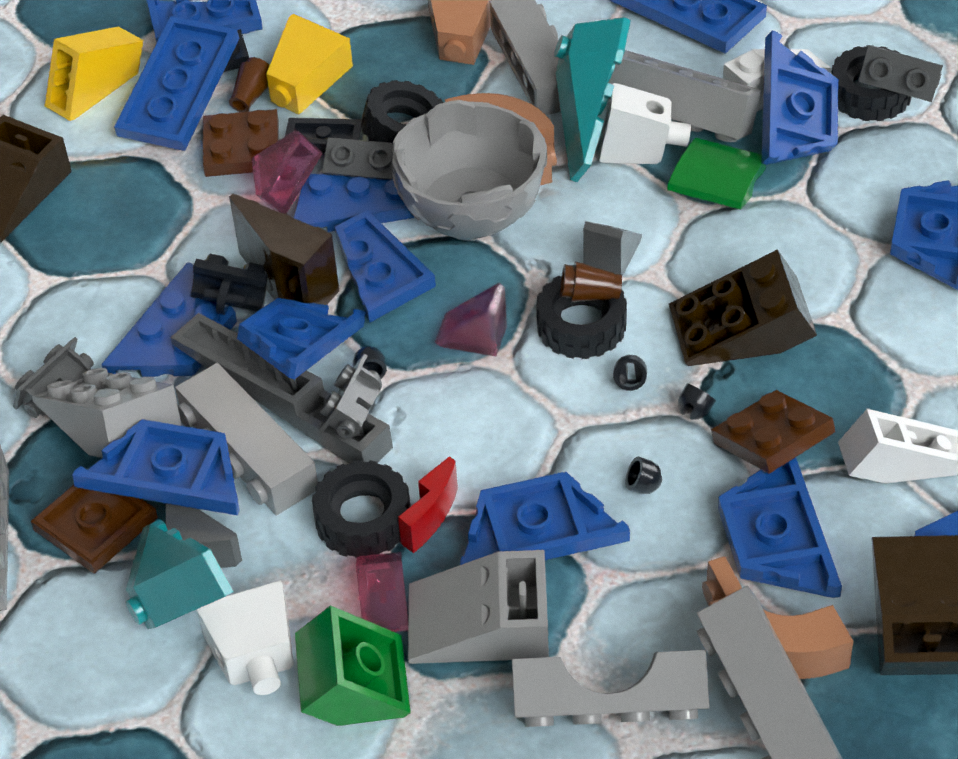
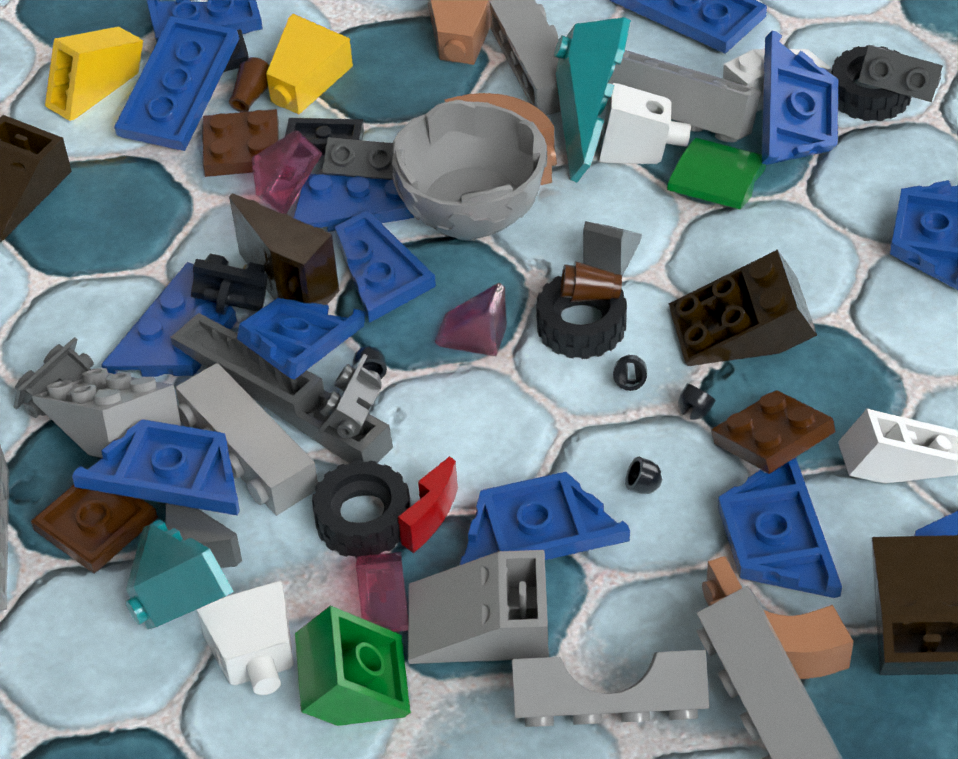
(394, 98): black tyre -> none

